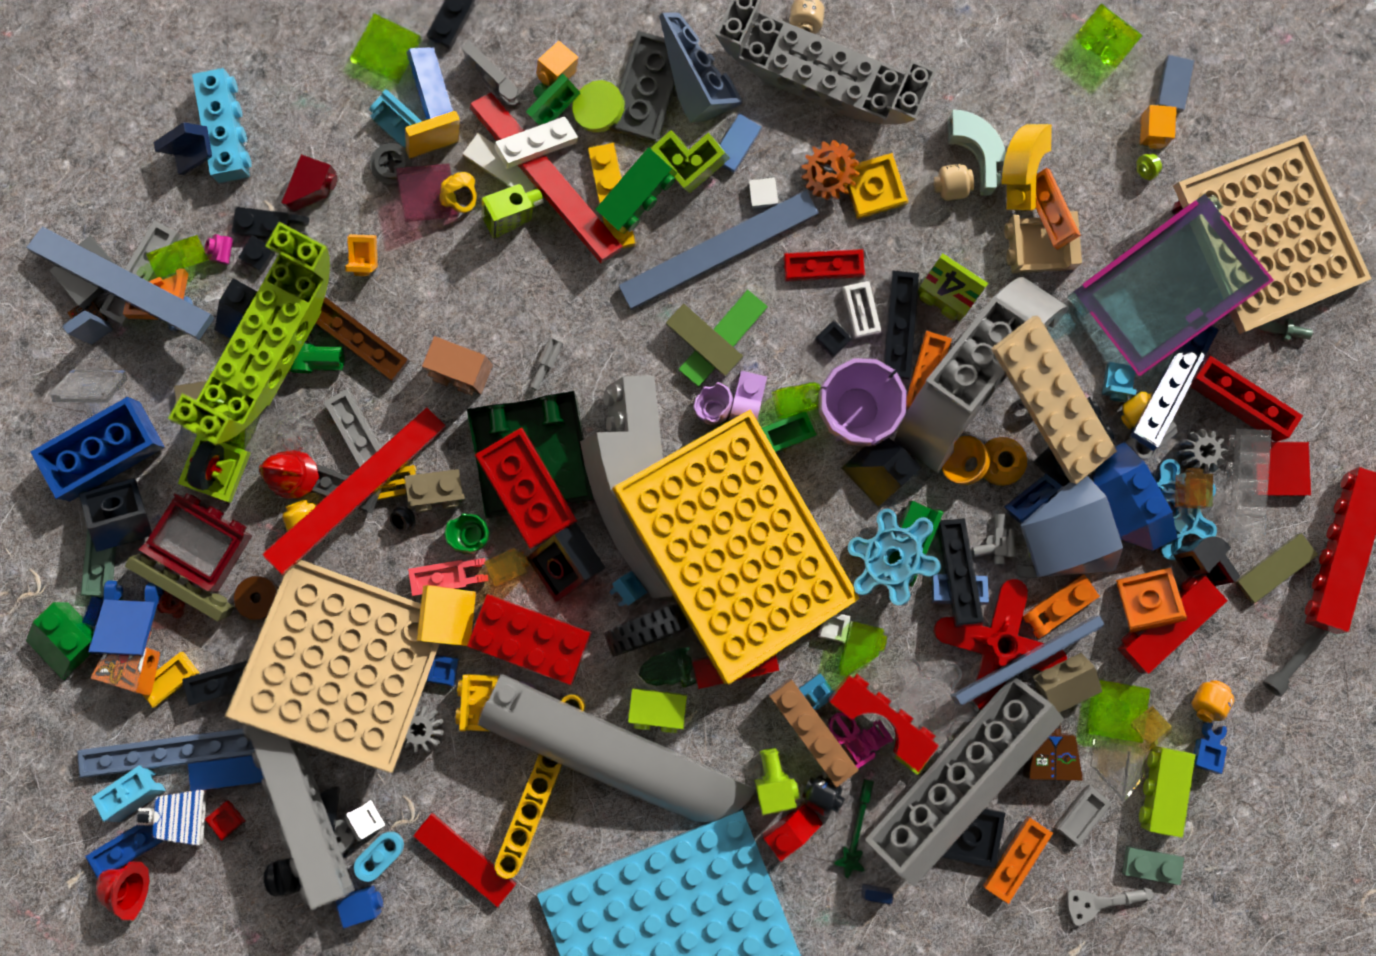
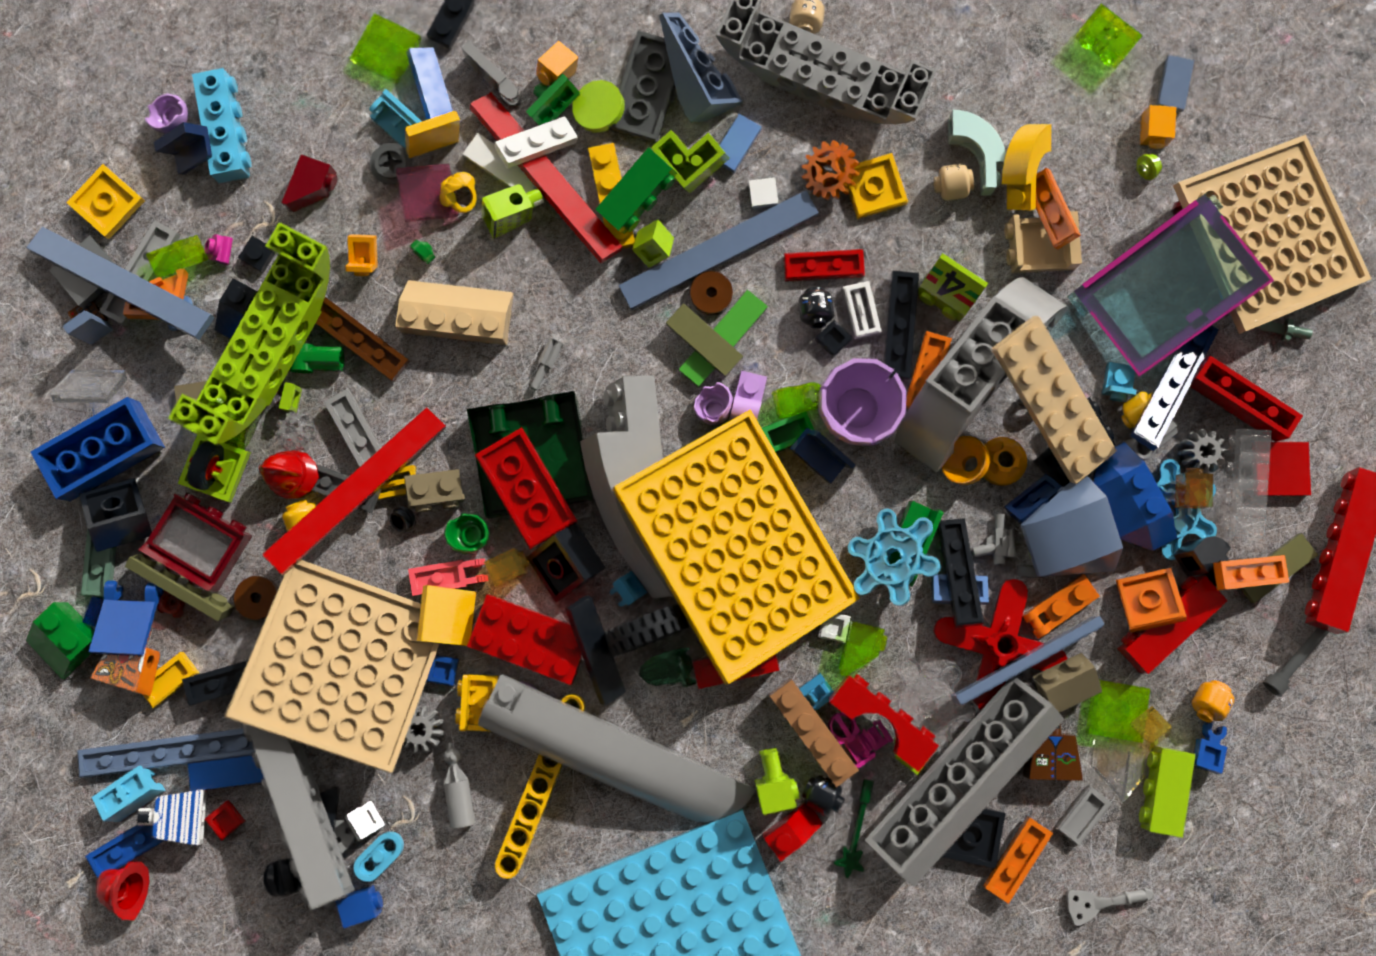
(105, 201): none -> yellow plate
(167, 113): none -> lavender hair
(263, 222): black hinge -> none
(290, 397): none -> lime tile
(423, 251): none -> green tile
(454, 312): none -> tan slope
(457, 365): nougat brick -> none
(457, 791): none -> light grey wheel
(464, 859): red tile -> none
(595, 650): none -> black tile
(653, 243): none -> lime panel
(657, 709): lime brick -> none
(705, 282): none -> reddish brown piece
(816, 307): none -> black head
(821, 455): none -> dark blue panel
(877, 894): dark blue tile -> none
(881, 469): black slope -> none
(1153, 865): sand green plate -> none
(1250, 572): none -> orange plate

